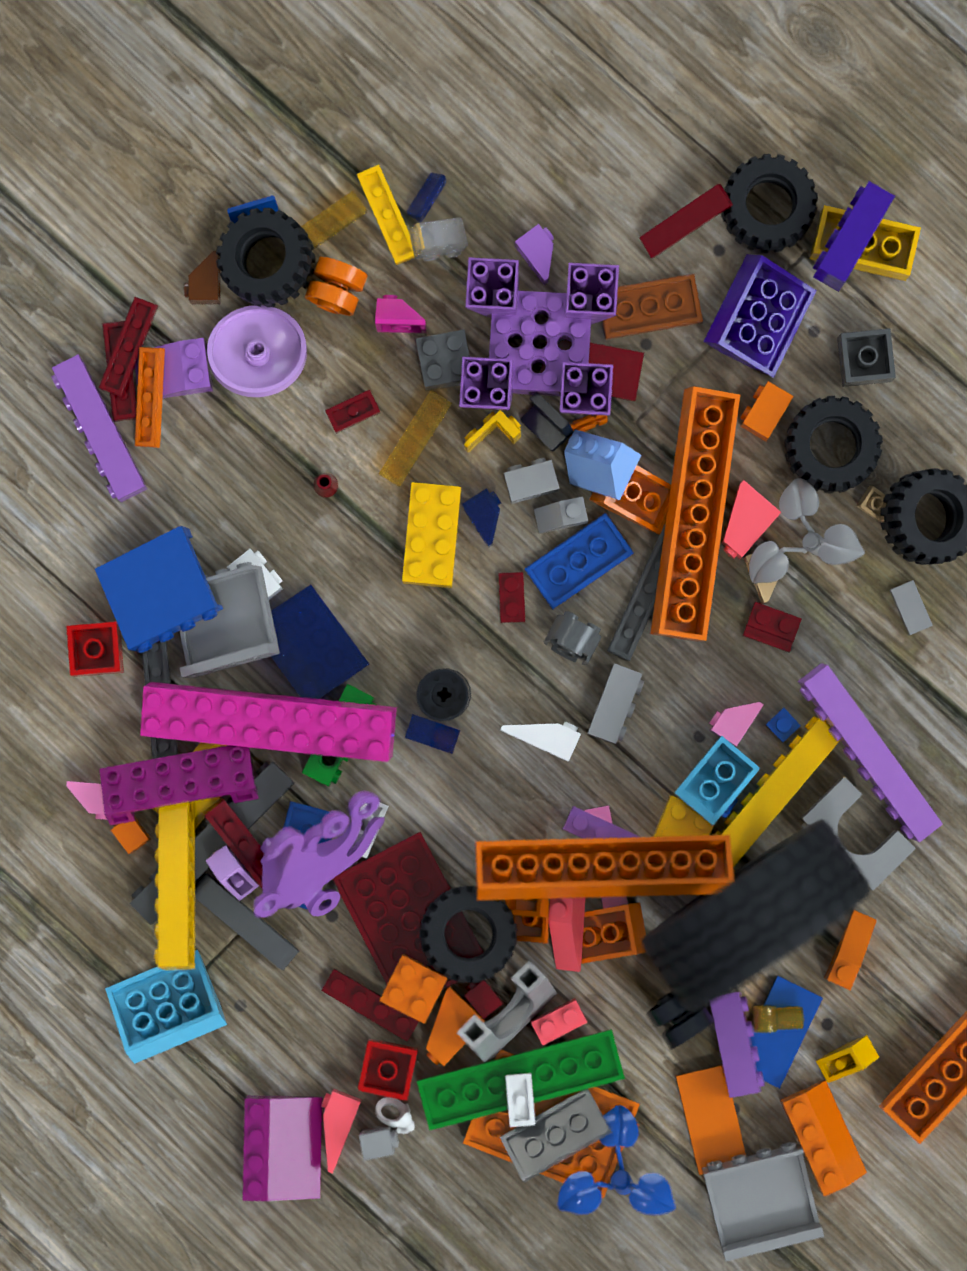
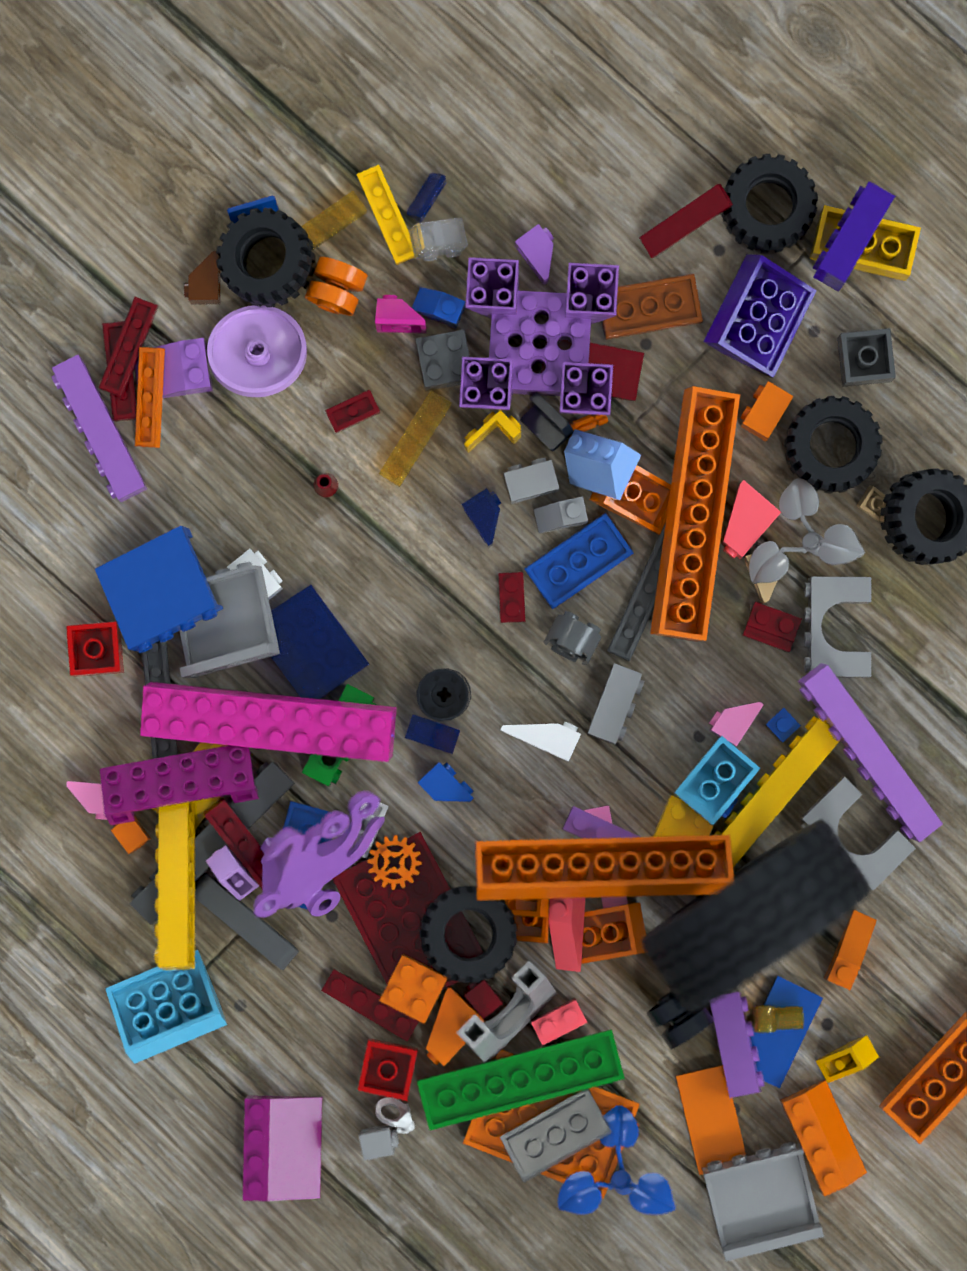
(338, 1119): coral slope -> none
(386, 853): none -> orange gear
(431, 535): yellow brick -> none
(439, 306): none -> blue slope
(443, 786): none -> blue slope
(520, 1099): white plate -> none
(823, 594): none -> light grey arch
(911, 607): light grey tile -> none

